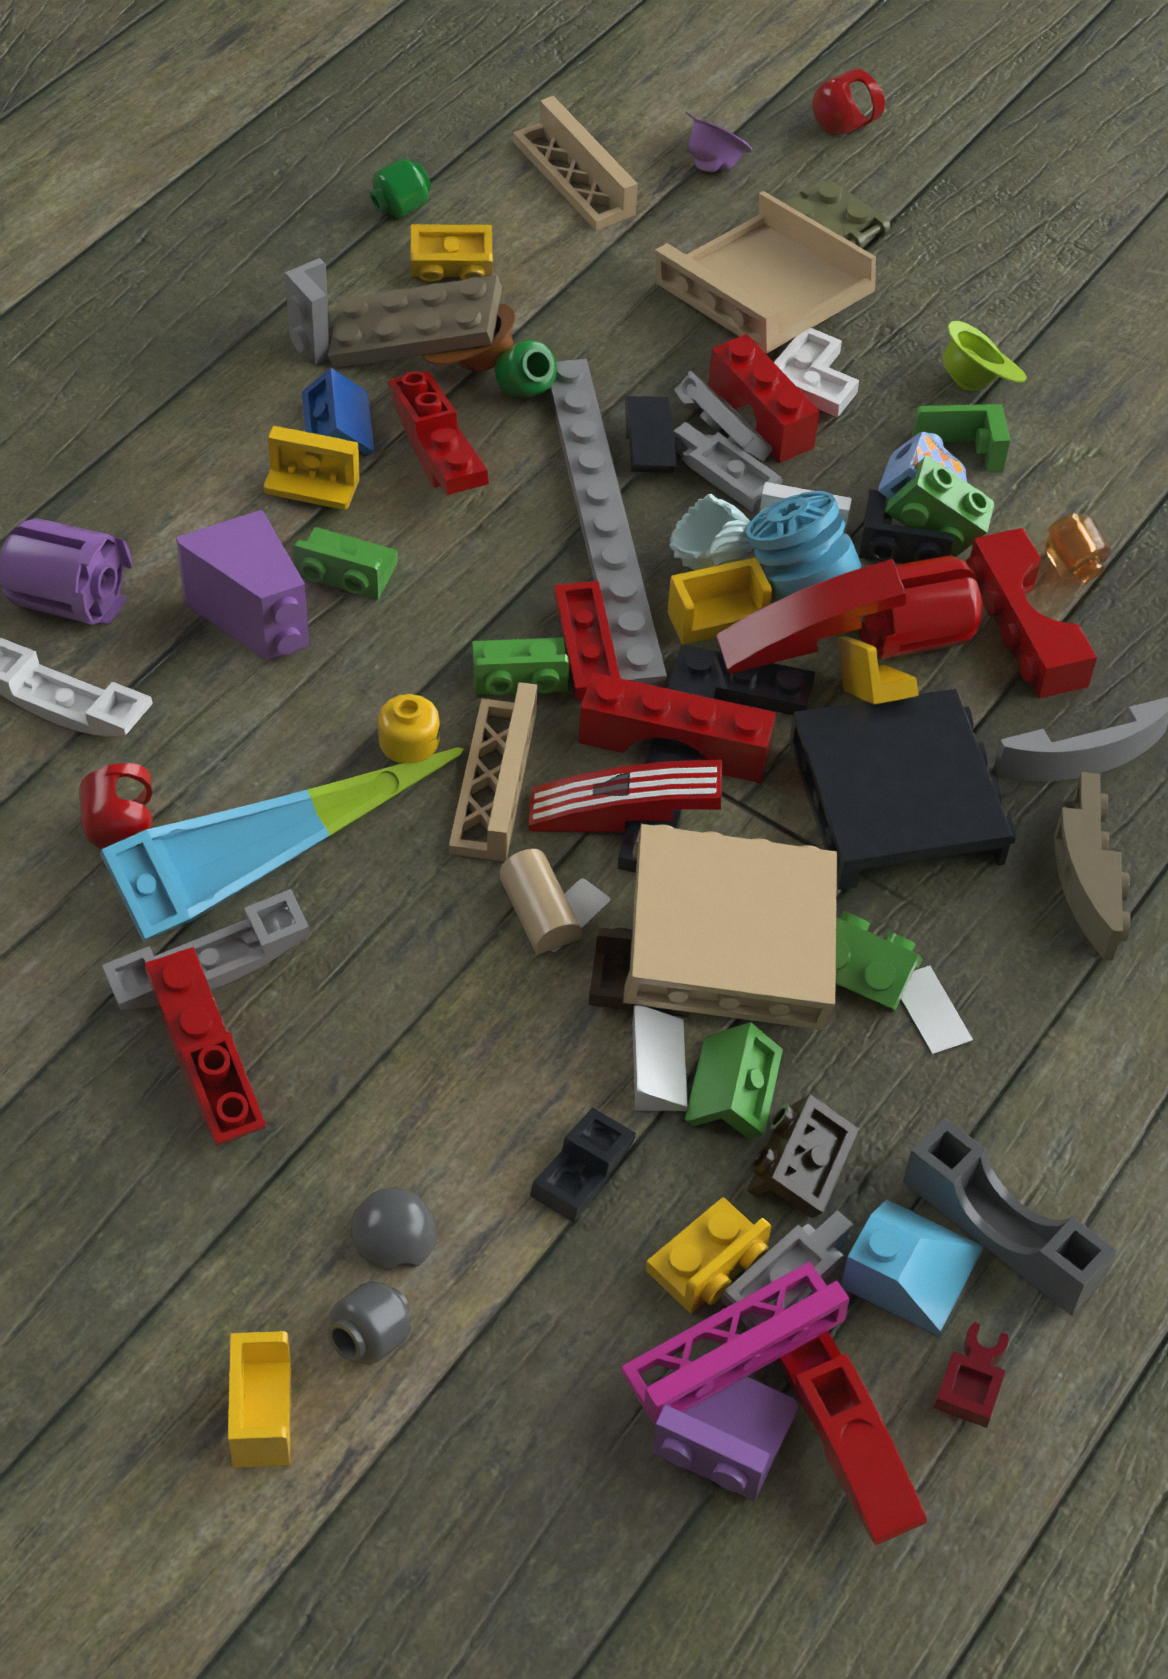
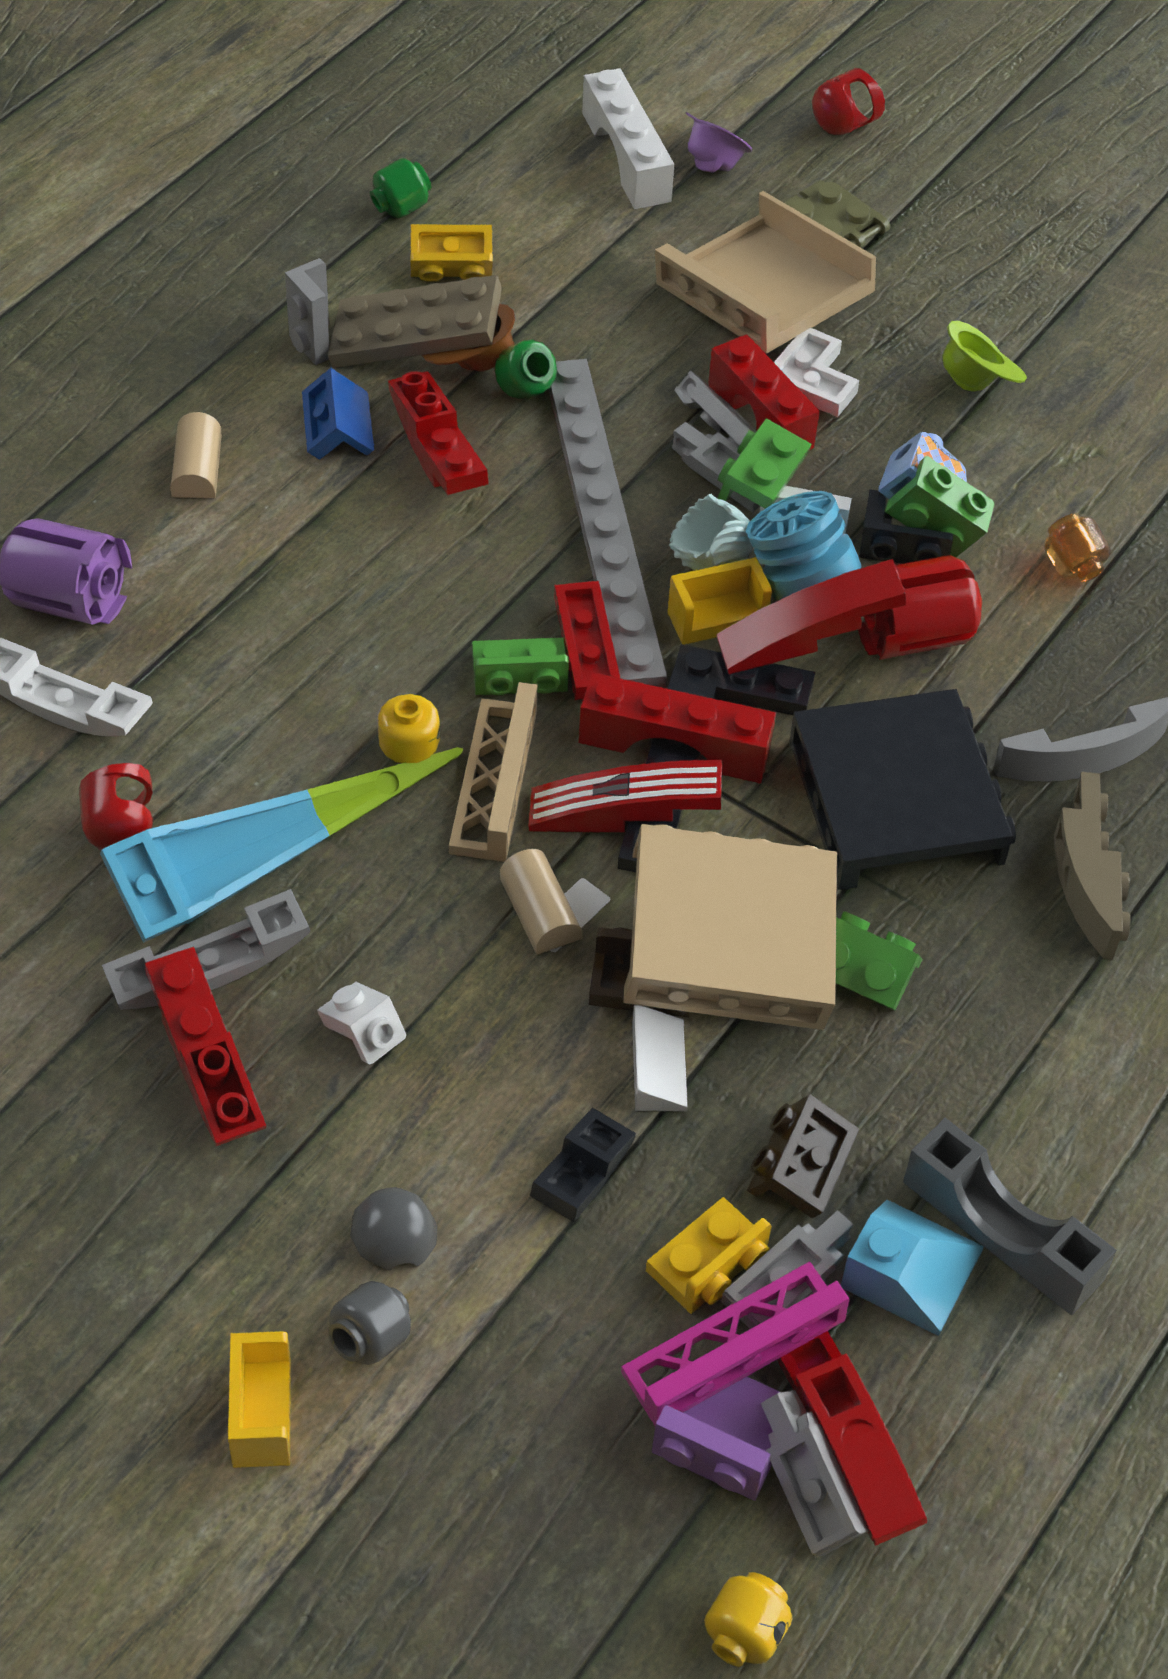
(196, 457): none -> tan brick
(245, 584): medium lavender slope -> none
(312, 468): yellow bracket -> none
(345, 562): bright green bracket -> none
(365, 1018): none -> white bracket
(588, 165): tan fence -> none
(642, 158): none -> white arch
(650, 434): black slope -> none
(735, 1080): bright green panel -> none
(748, 1619): none -> yellow head
(764, 464): none -> bright green bracket
(811, 1476): none -> light grey hinge
(866, 679): yellow panel -> none
(933, 1012): white sticker -> none
(969, 423): bright green bracket -> none
(973, 1380): dark red plate -> none
(1049, 652): red arch -> none

